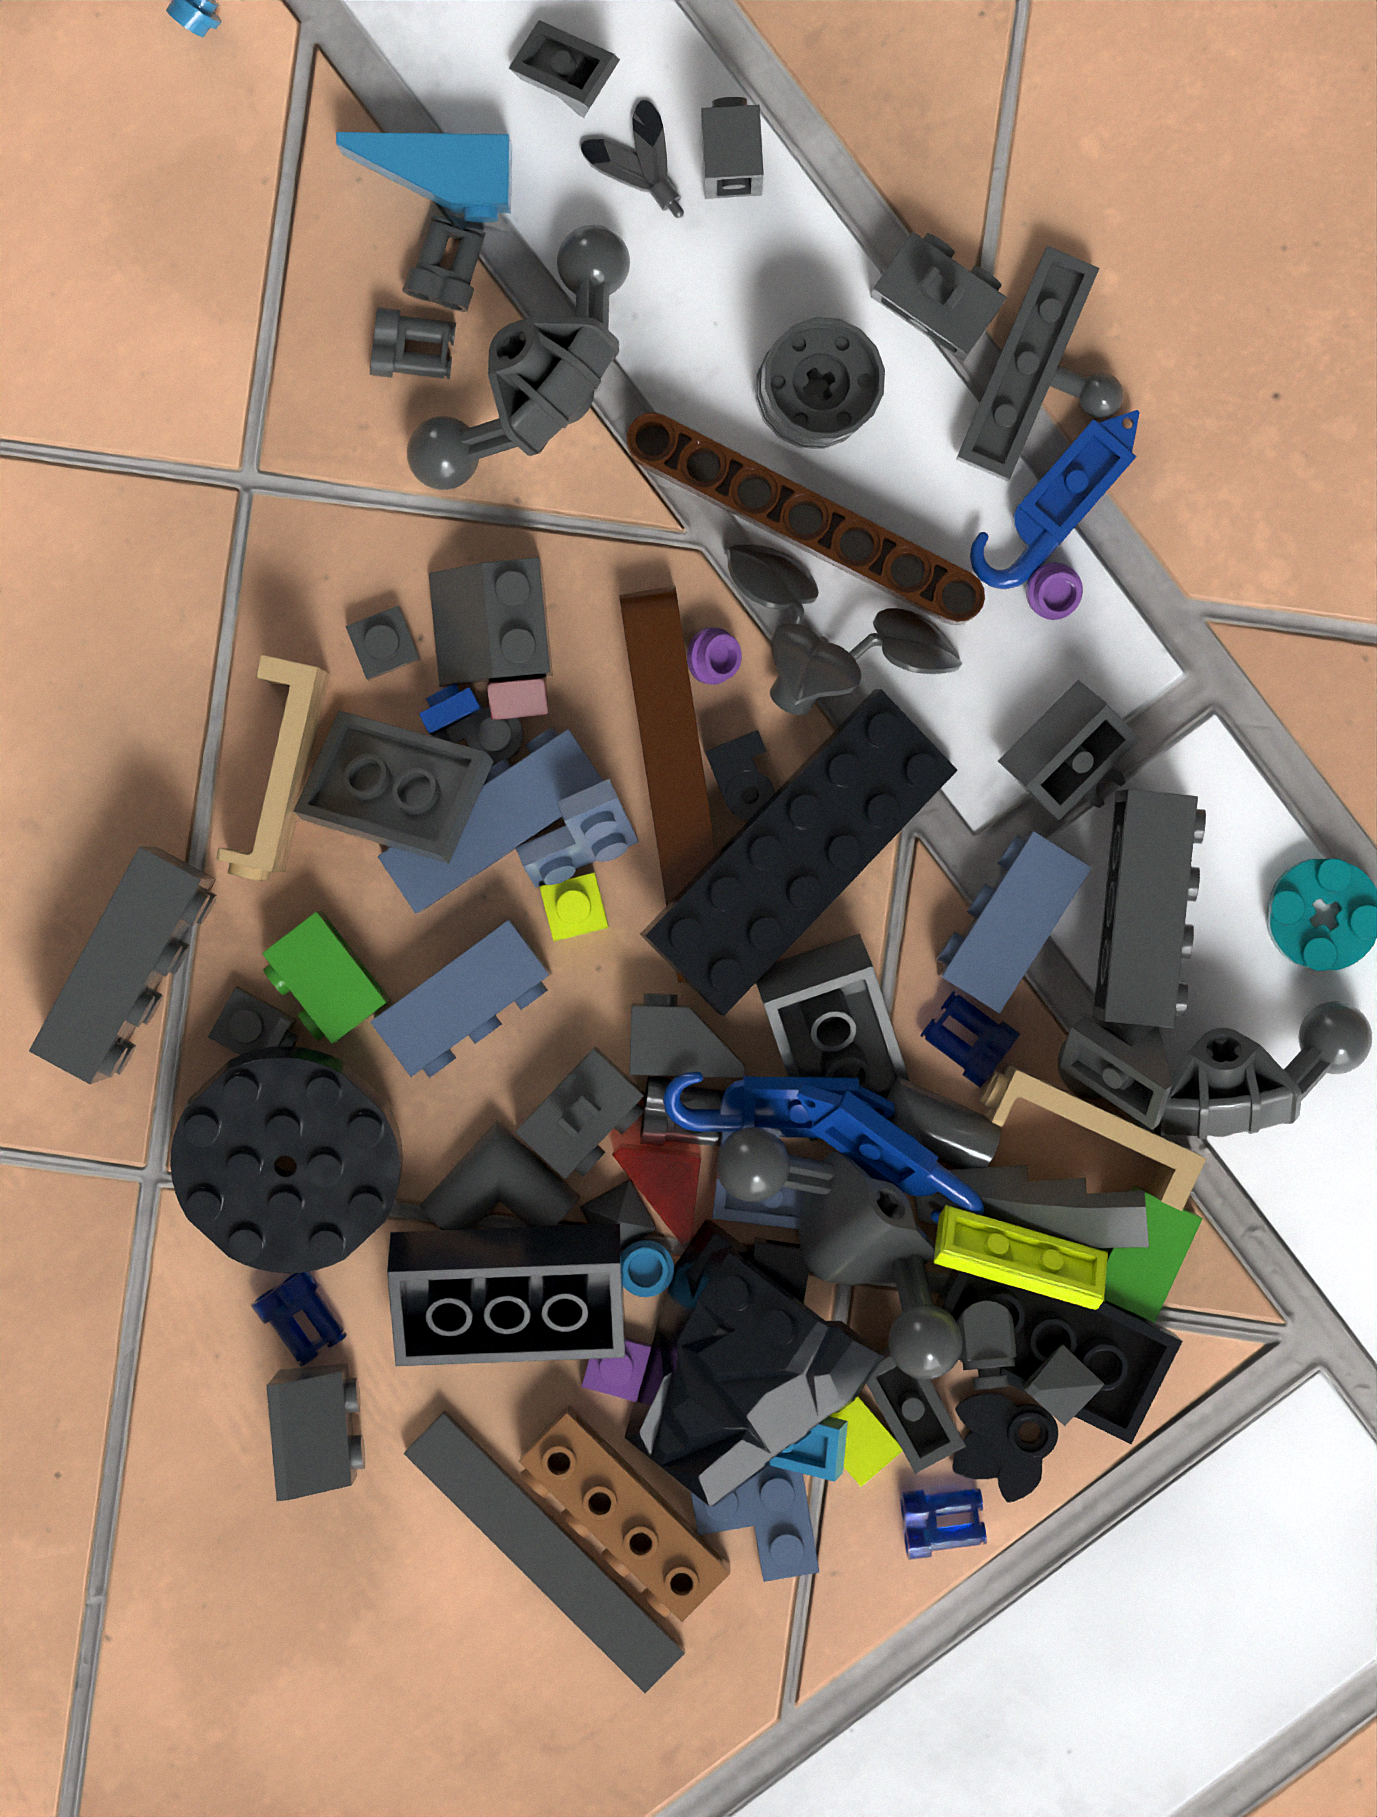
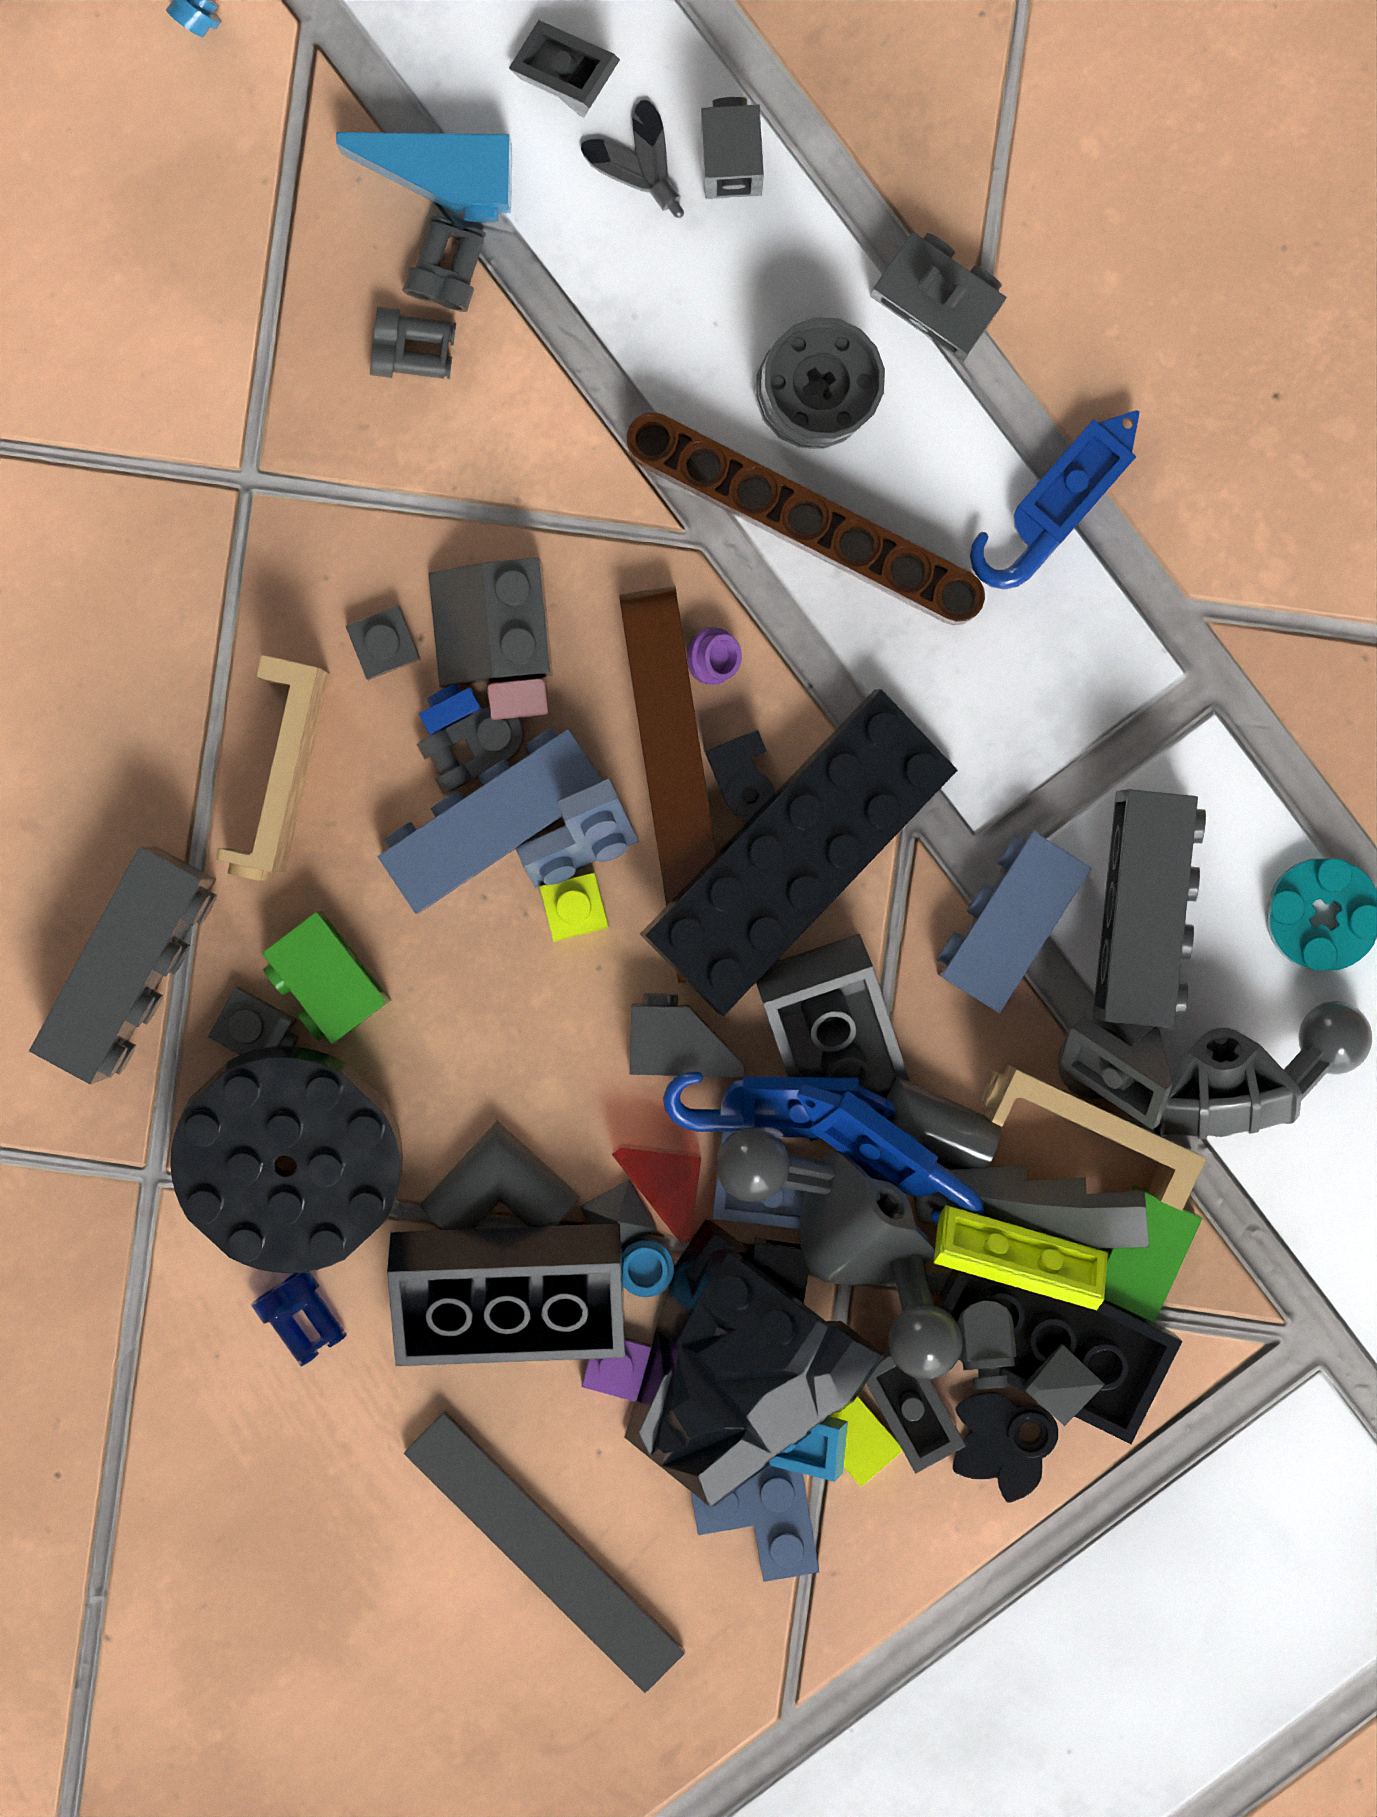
(314, 1430): dark grey slope -> none
(393, 786): dark grey plate -> none
(463, 1000): sand blue brick -> none
(537, 369): dark grey piece -> none
(581, 1114): dark grey brick -> none
(625, 1514): medium nougat brick -> none
(657, 1125): dark grey piece -> none
(809, 663): dark grey plant -> none
(920, 1521): clear blue piece -> none
(986, 1052): clear blue piece -> none
(1032, 364): dark grey plate -> none
(1054, 591): medium lavender plate -> none
(1070, 751): dark grey brick -> none

